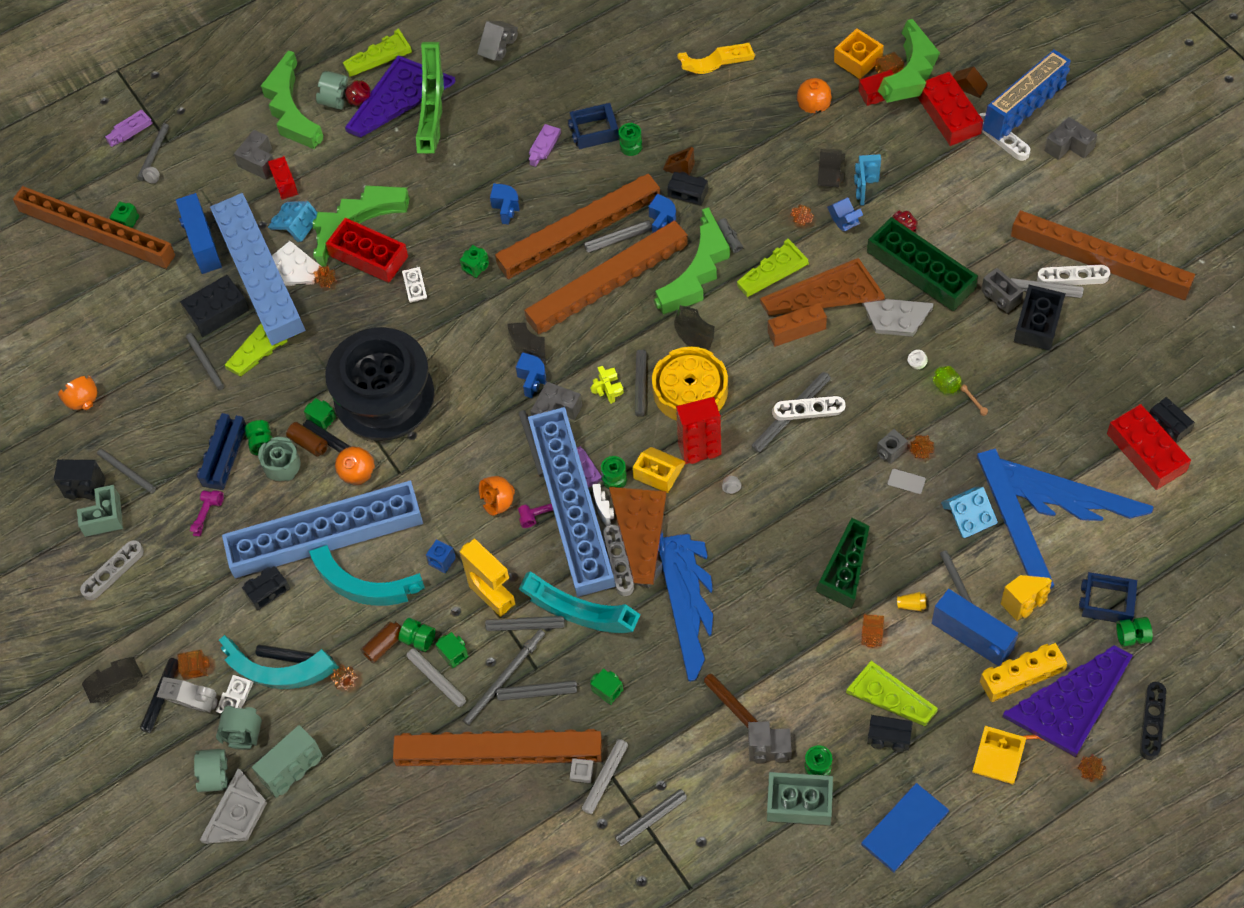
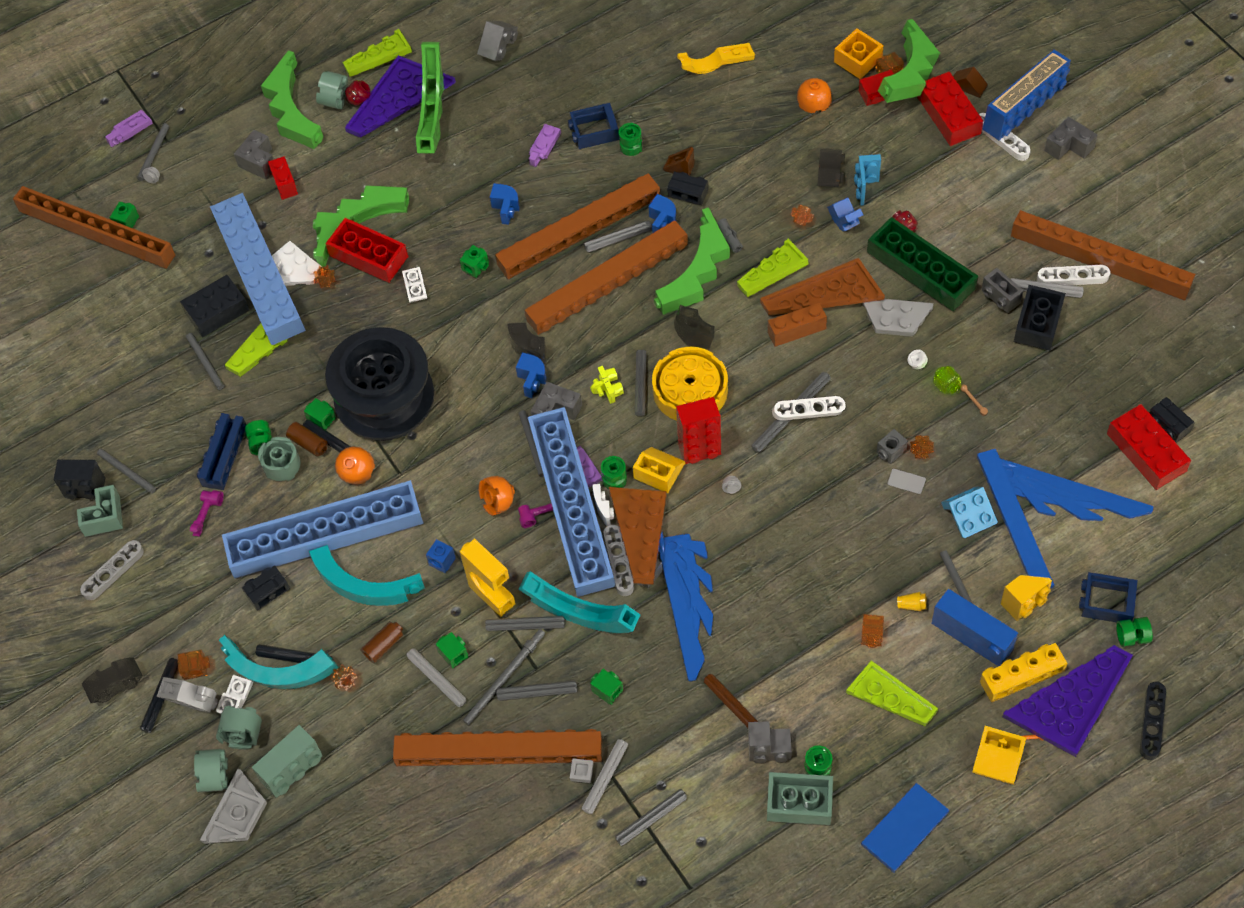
(79, 393): orange cylinder -> none
(198, 233): blue brick -> none
(295, 218): dark azure bracket -> none
(419, 635): green wheel -> none
(844, 568): dark green wedge -> none
(889, 733): black brick -> none
(1091, 767): clear orange gear -> none

